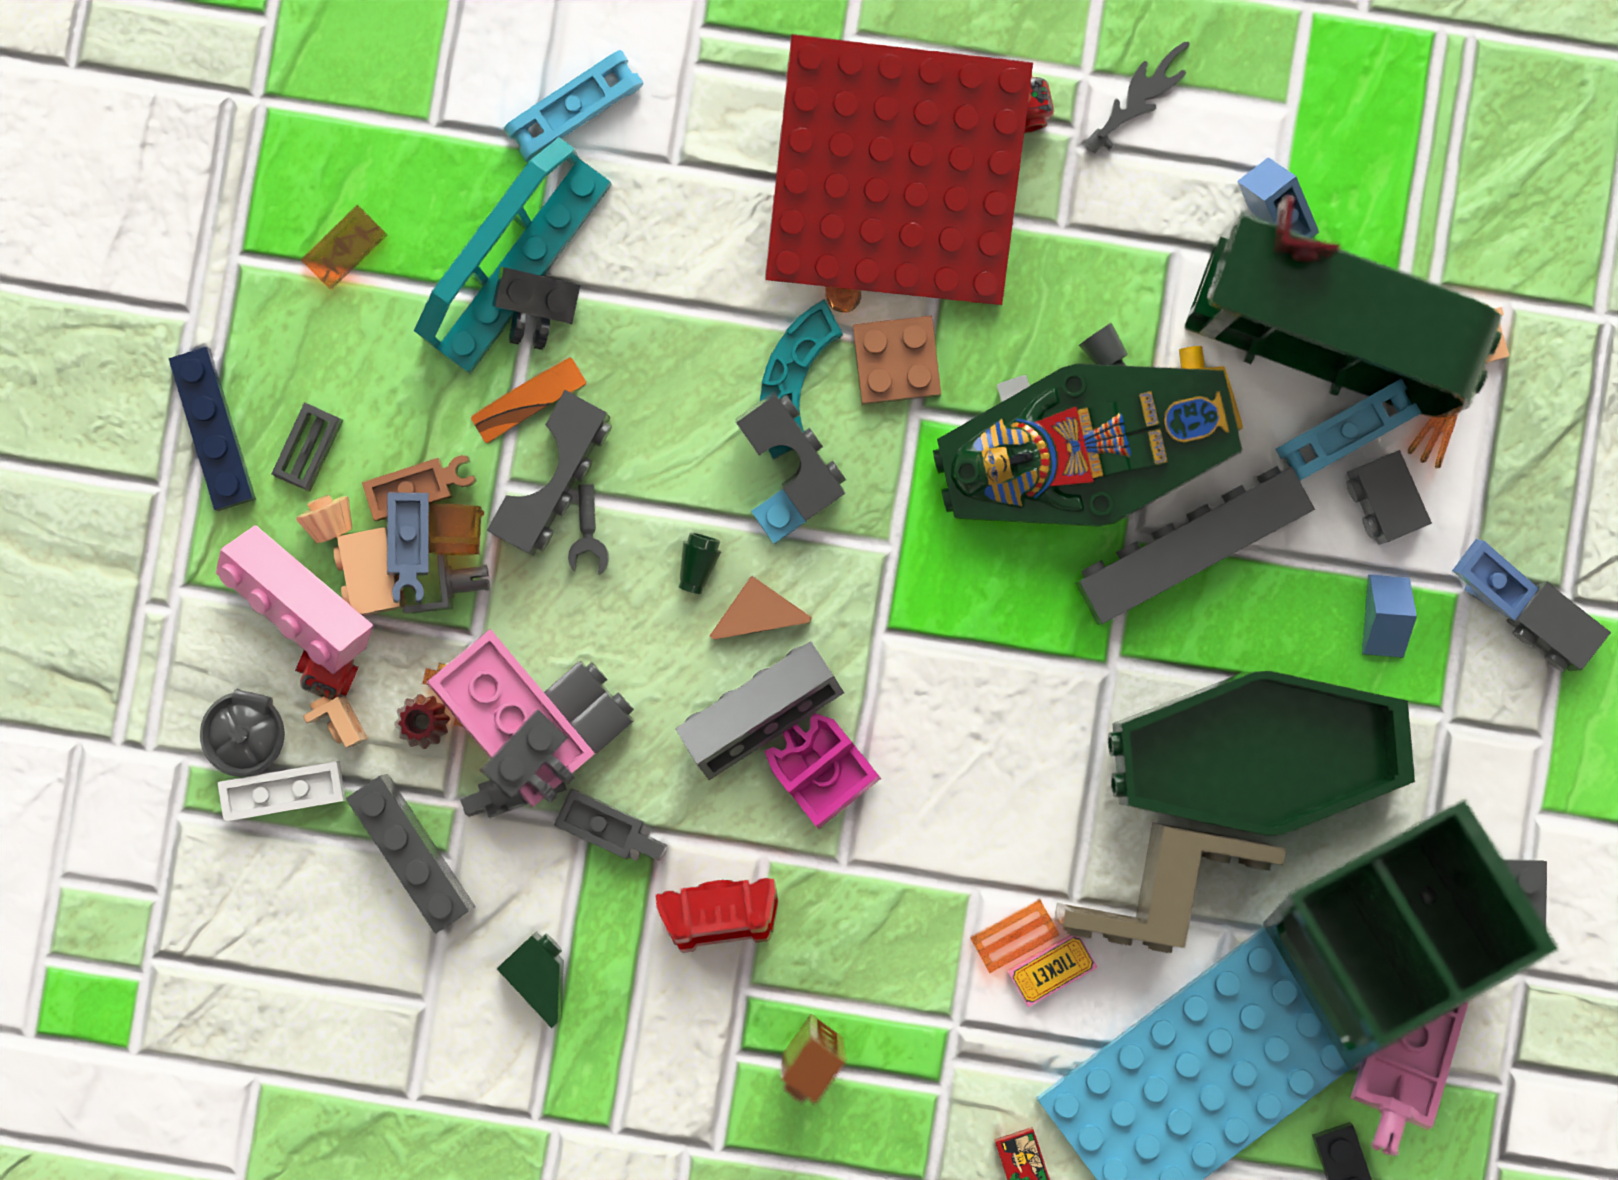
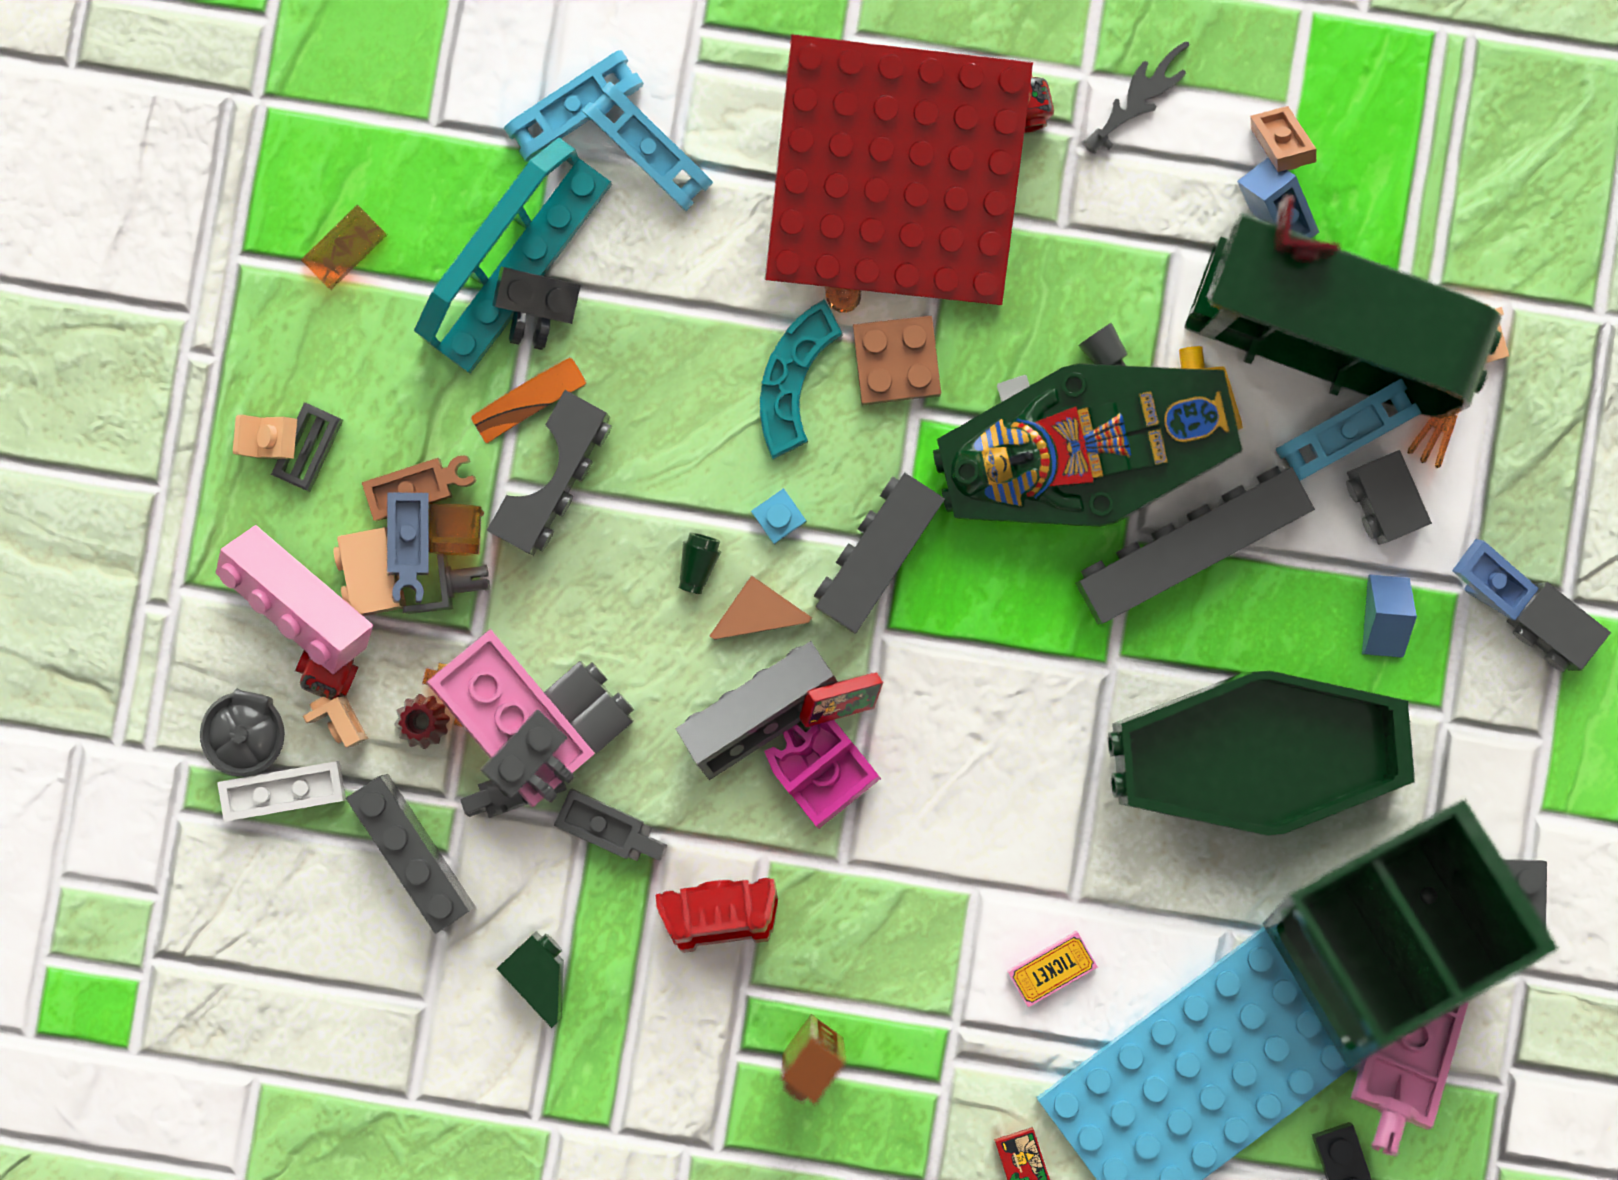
(212, 428): dark blue plate -> none
(265, 437): none -> light nougat bracket
(326, 518): light nougat piece -> none
(587, 528): dark grey piece -> none
(647, 146): none -> medium azure plate
(774, 424): dark grey arch -> none
(841, 699): none -> tile
(879, 553): none -> dark grey brick
(1007, 921): clear orange tile -> none
(1167, 887): dark tan bracket -> none
(1283, 139): none -> nougat plate

